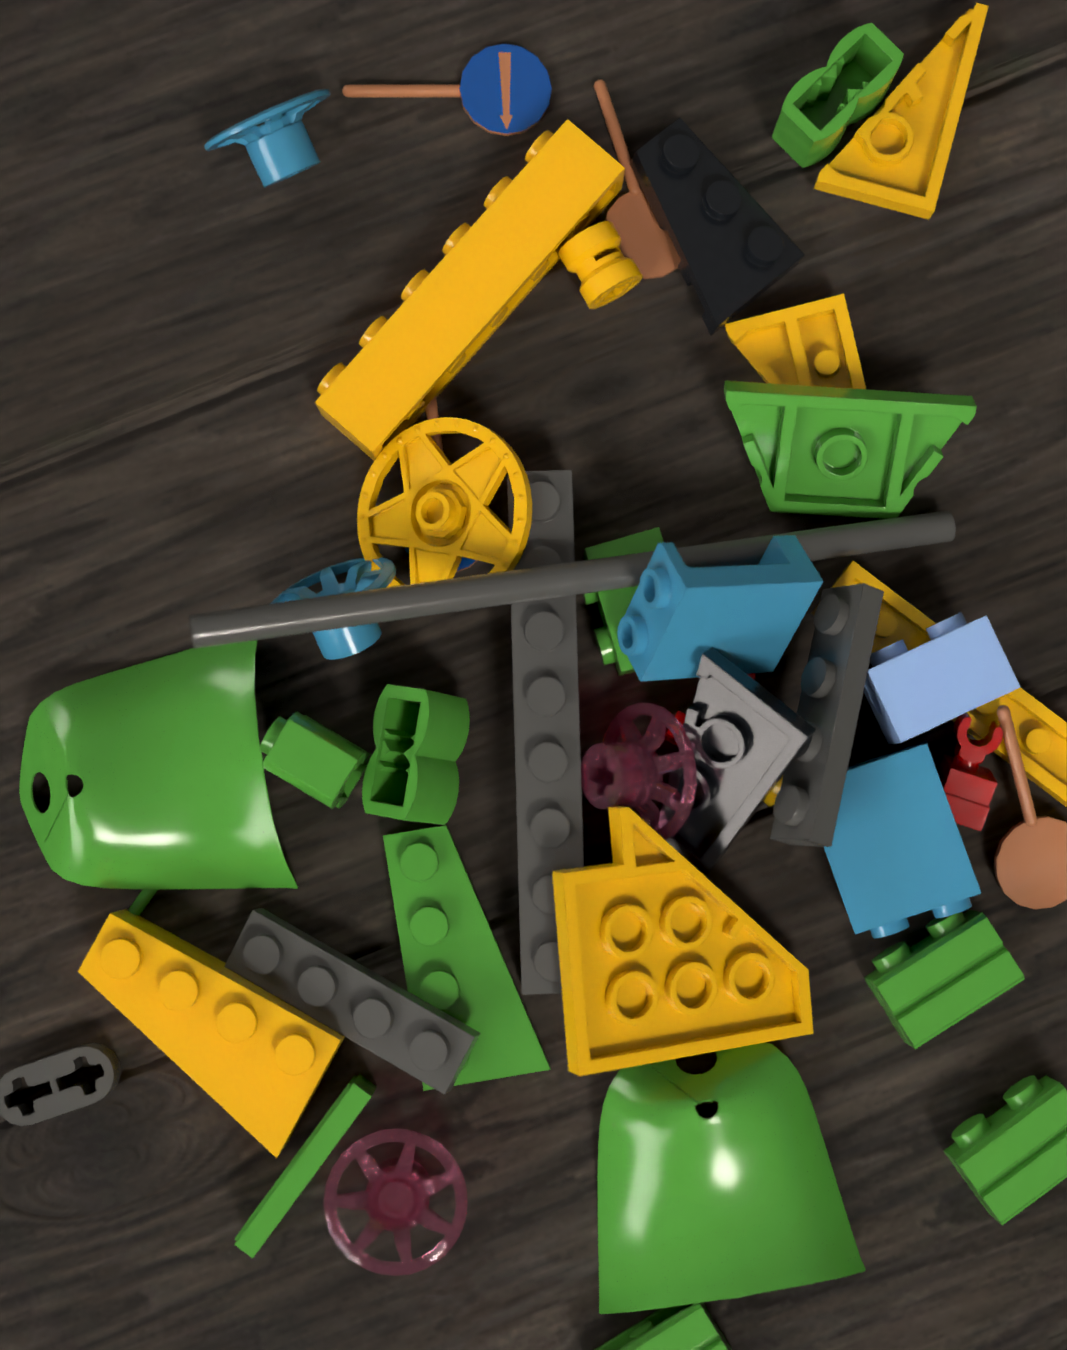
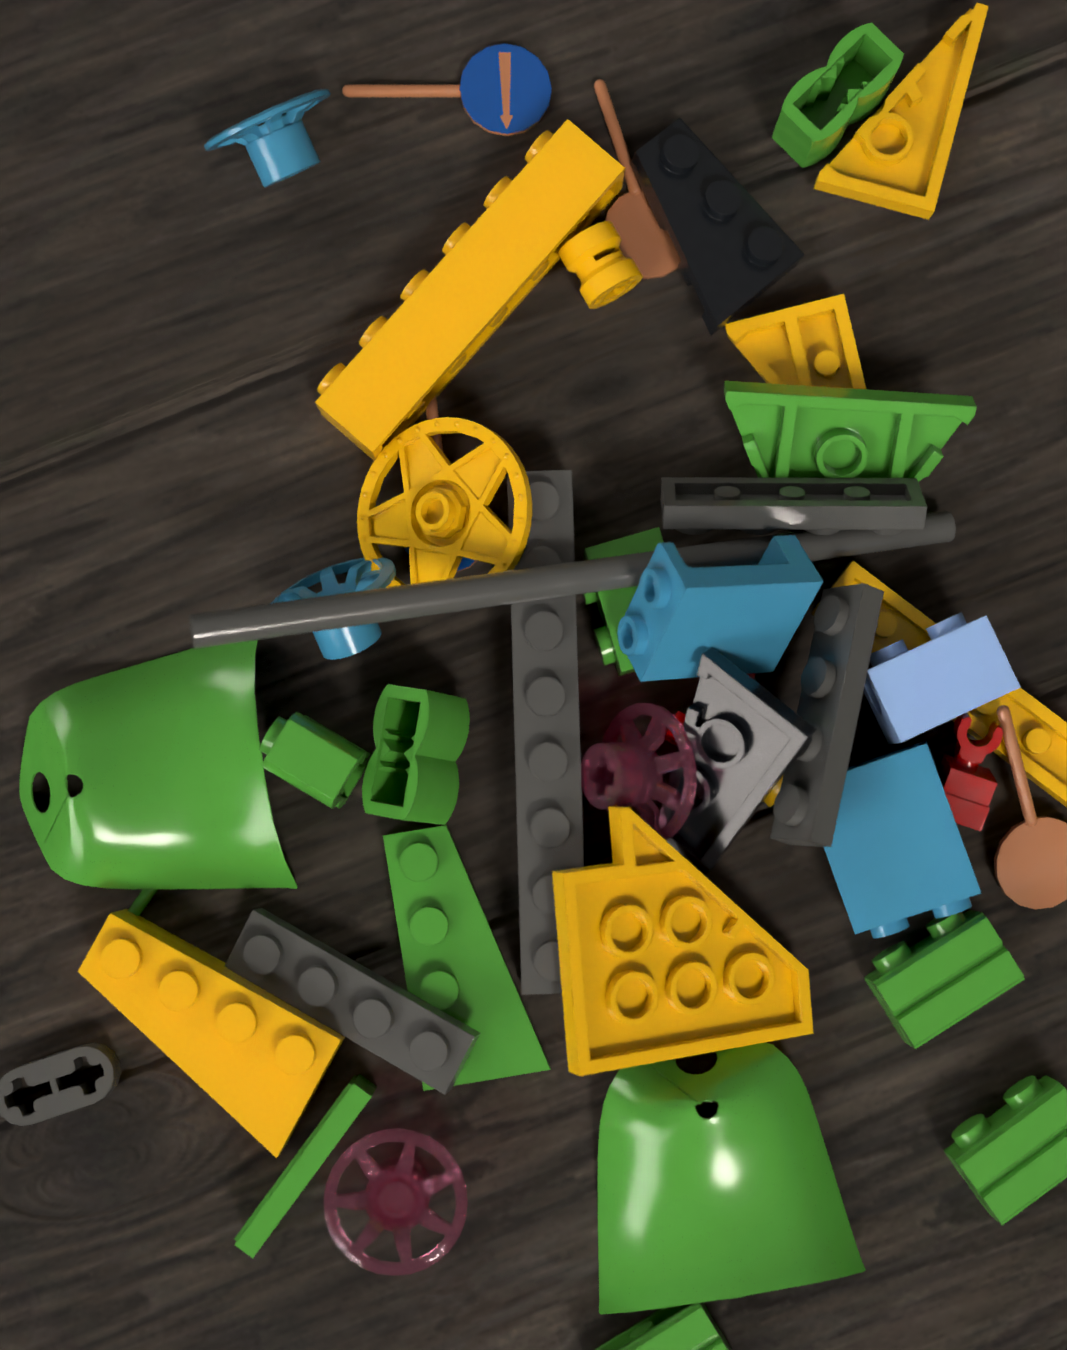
(806, 504): none -> dark grey plate

